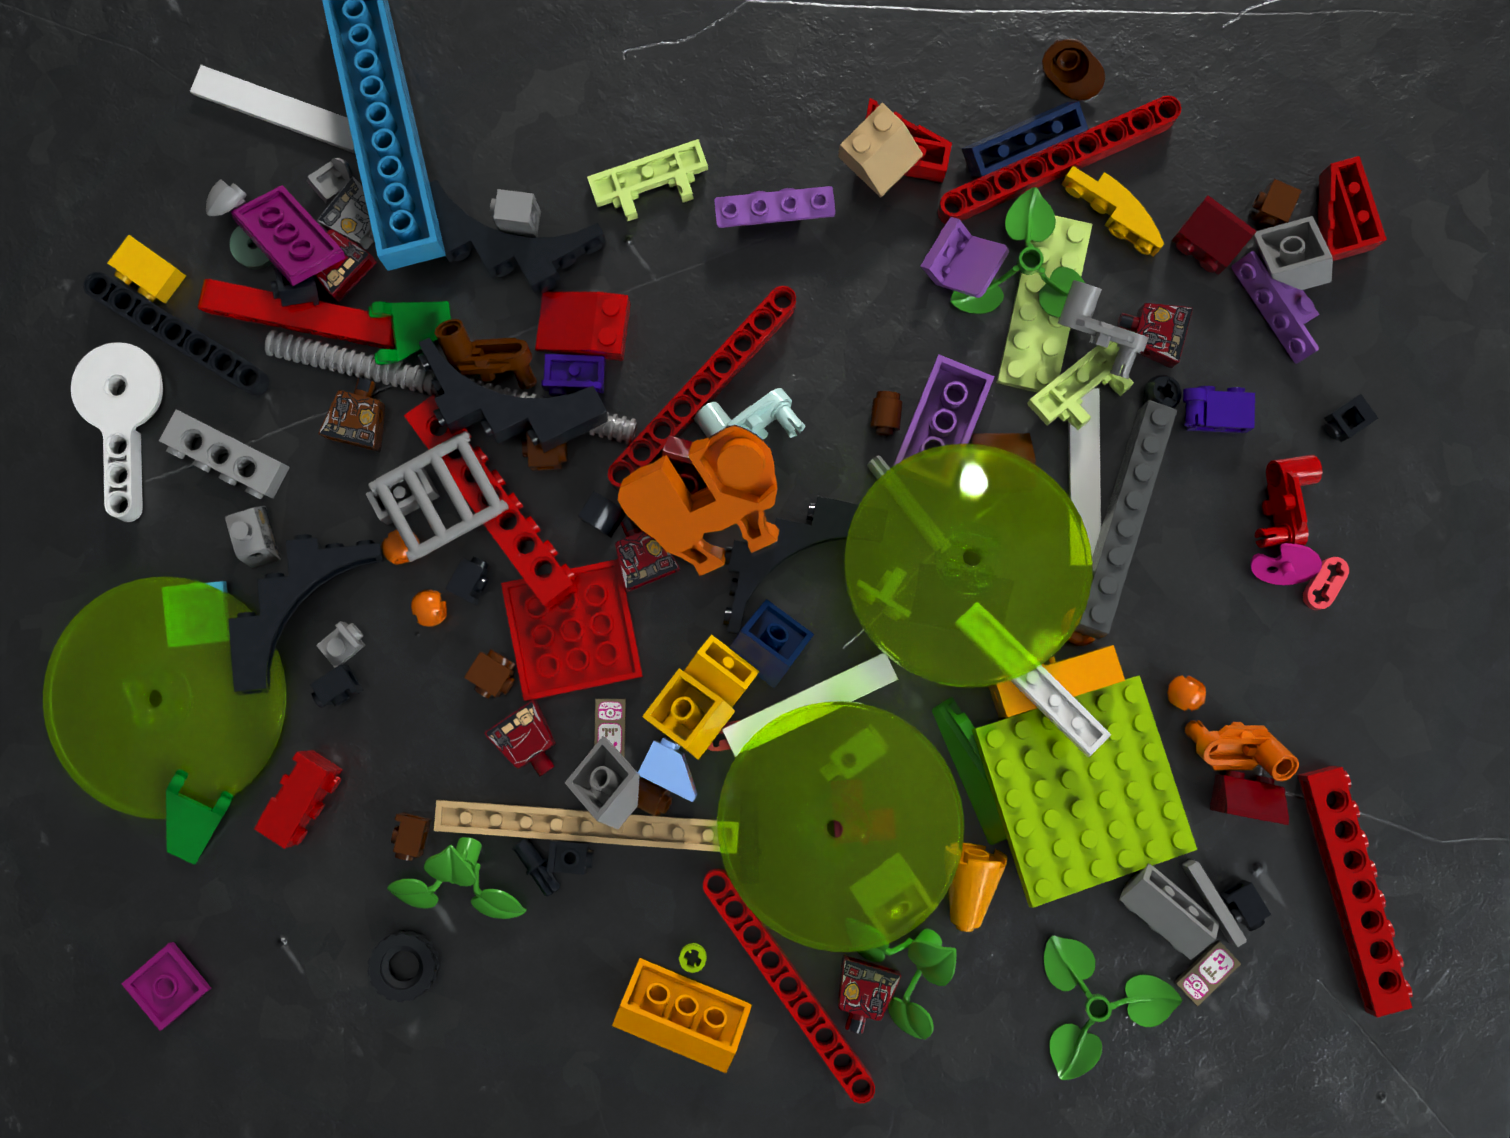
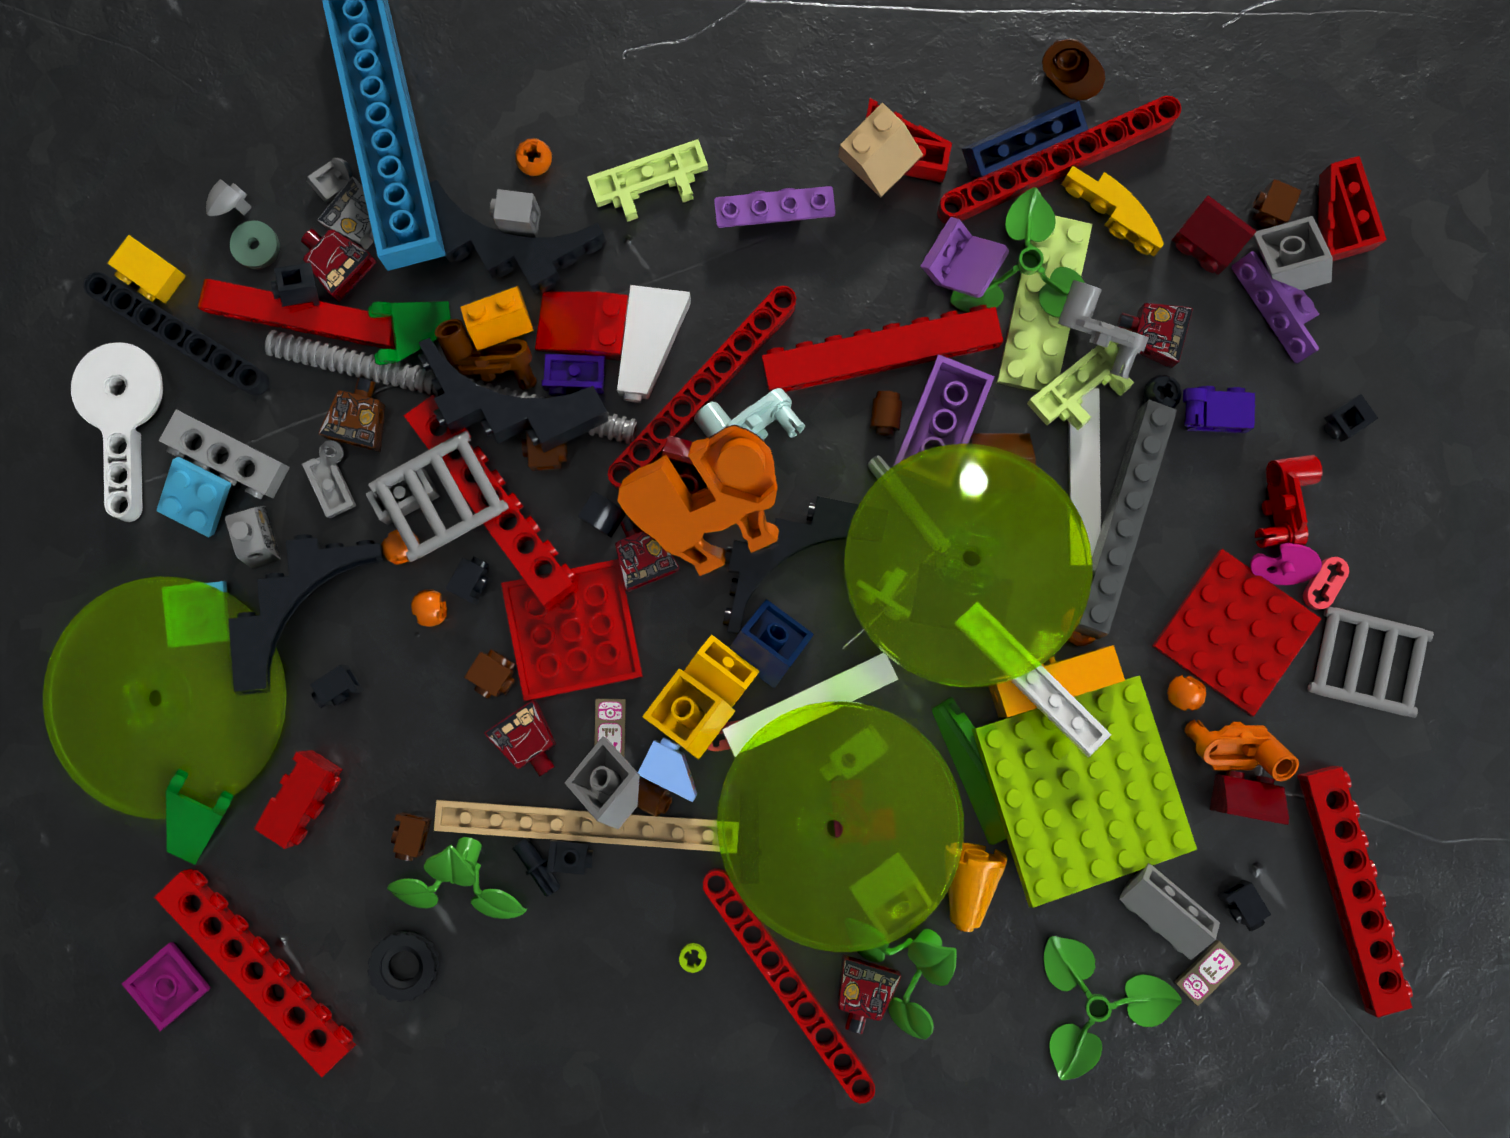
(193, 496): none -> medium azure plate
(238, 967): none -> red brick
(273, 107): white tile -> none
(287, 235): magenta tile -> none
(328, 480): none -> light grey hinge
(341, 643): light grey bracket -> none
(497, 318): none -> light orange slope
(527, 149): none -> orange piece
(649, 333): none -> white slope
(682, 1015): light orange slope -> none
(882, 350): none -> red brick
(1214, 902): light grey tile -> none
(1236, 632): none -> red plate
(1392, 630): none -> light grey bar

